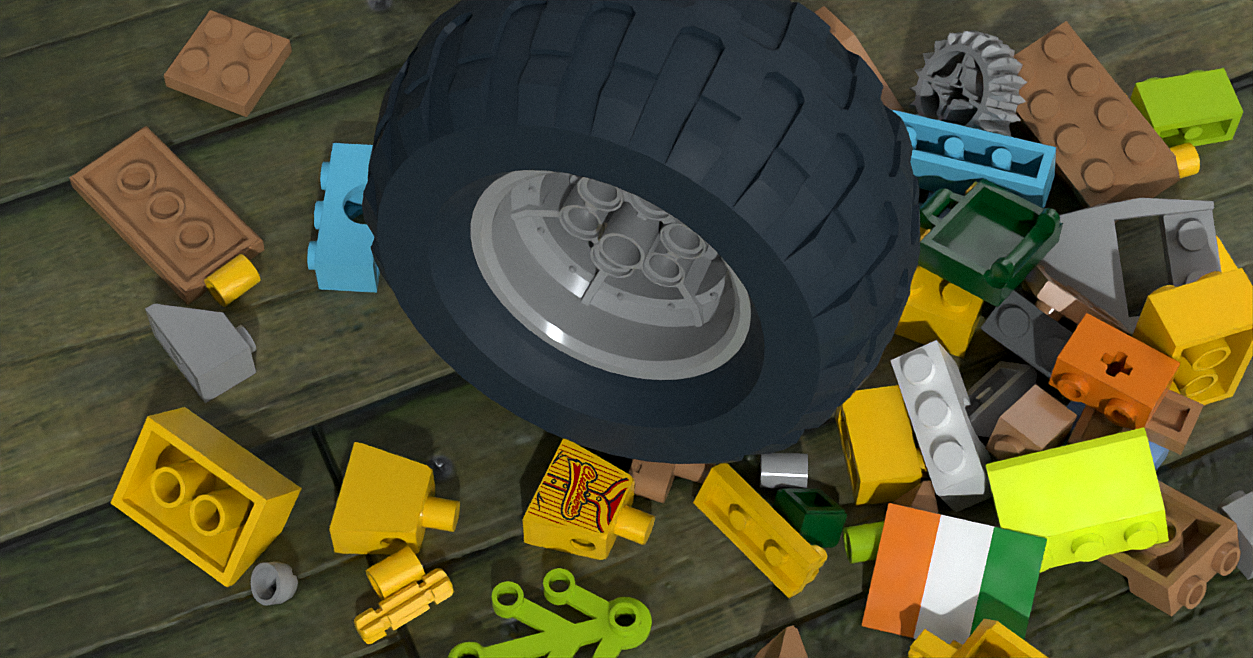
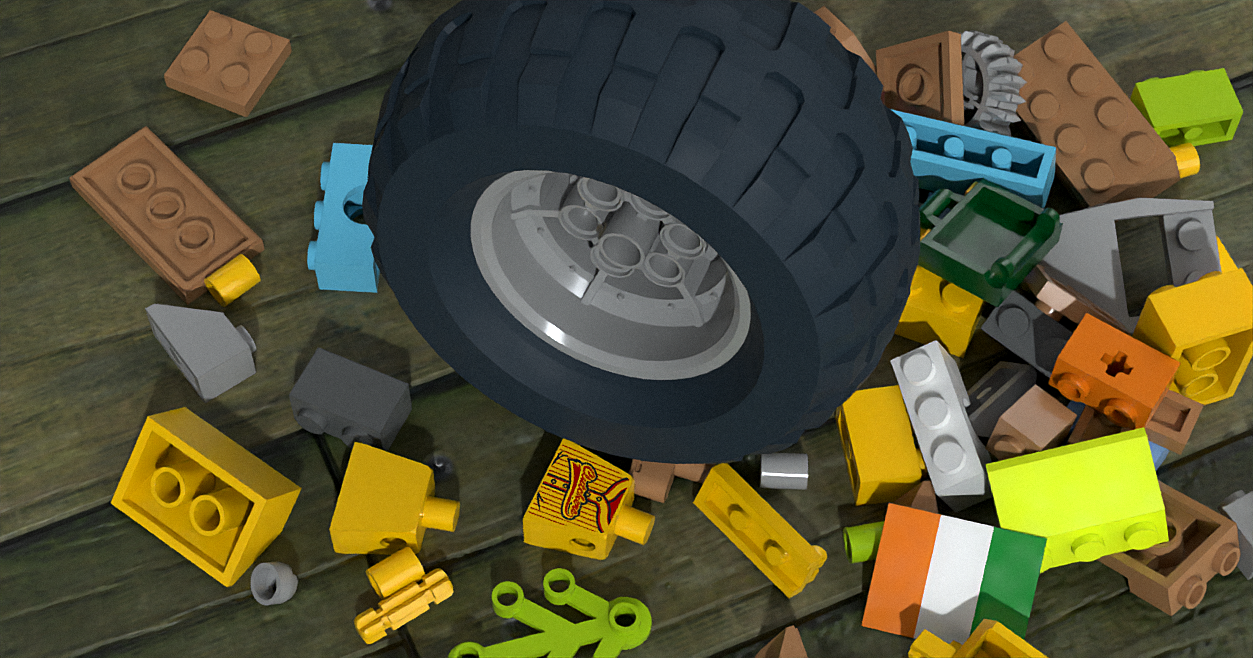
(350, 401): none -> dark grey brick
(811, 515): dark green slope -> none
(924, 77): none -> medium nougat plate

